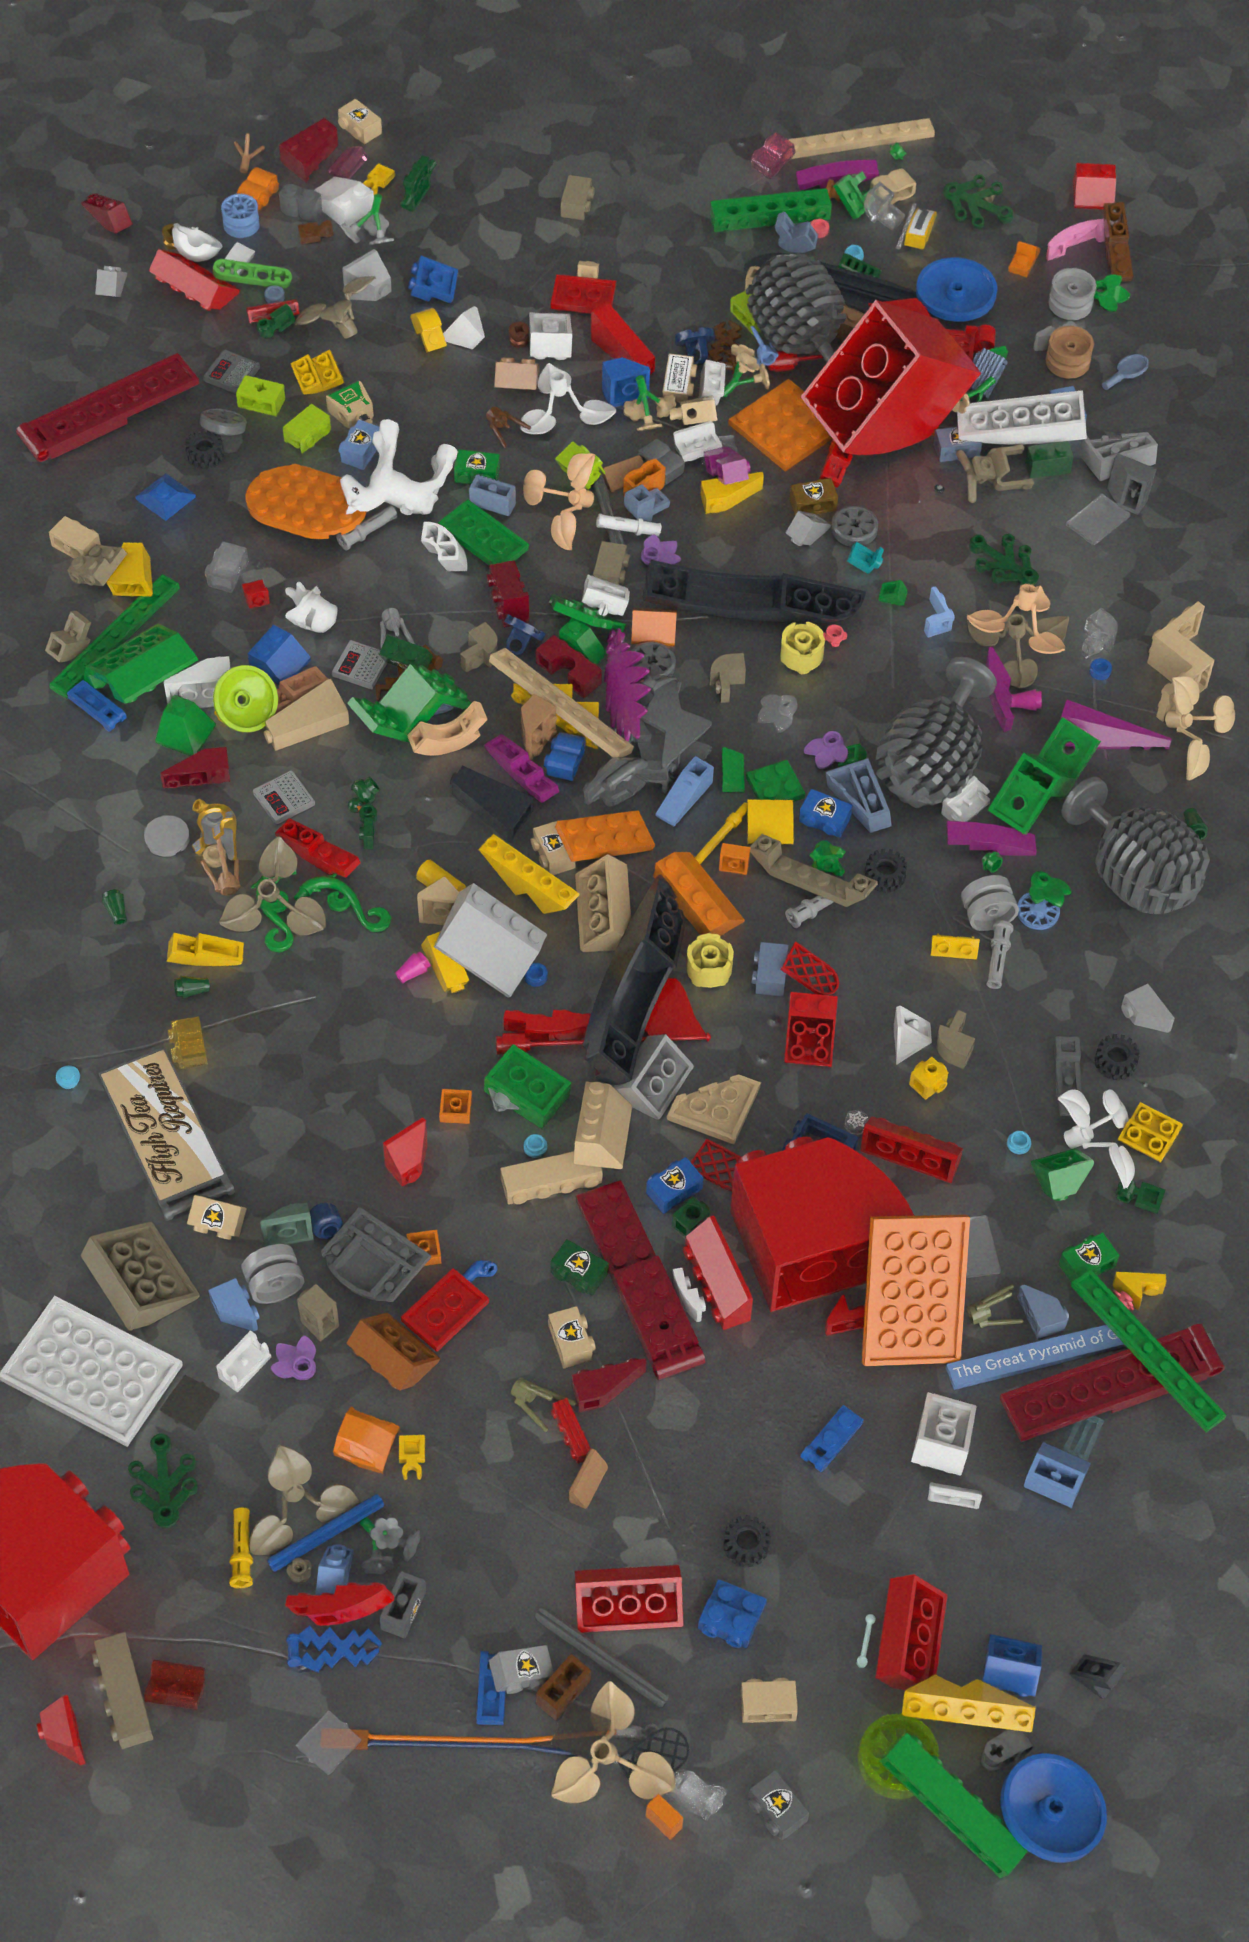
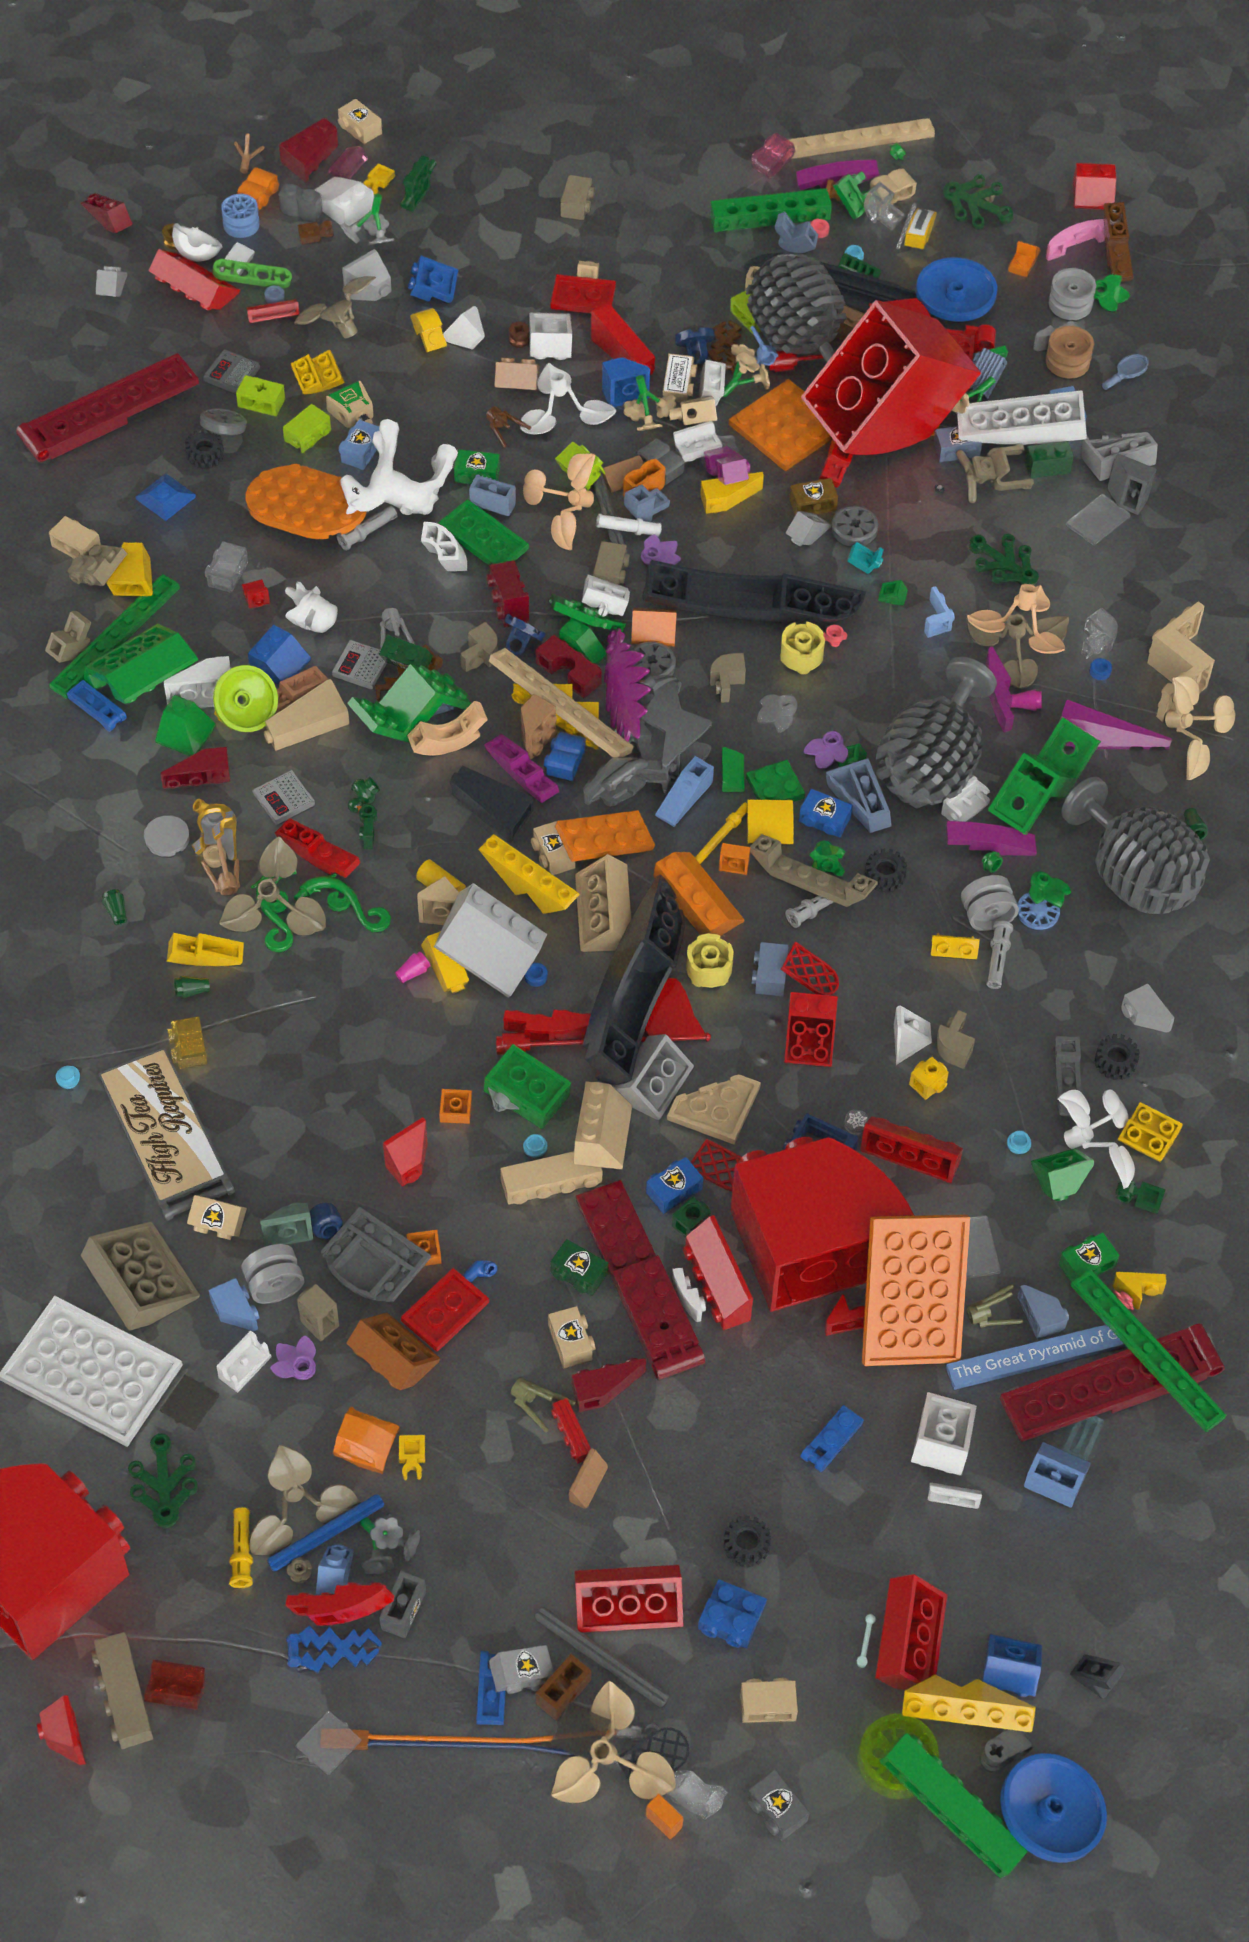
(281, 319): dark green plate -> none

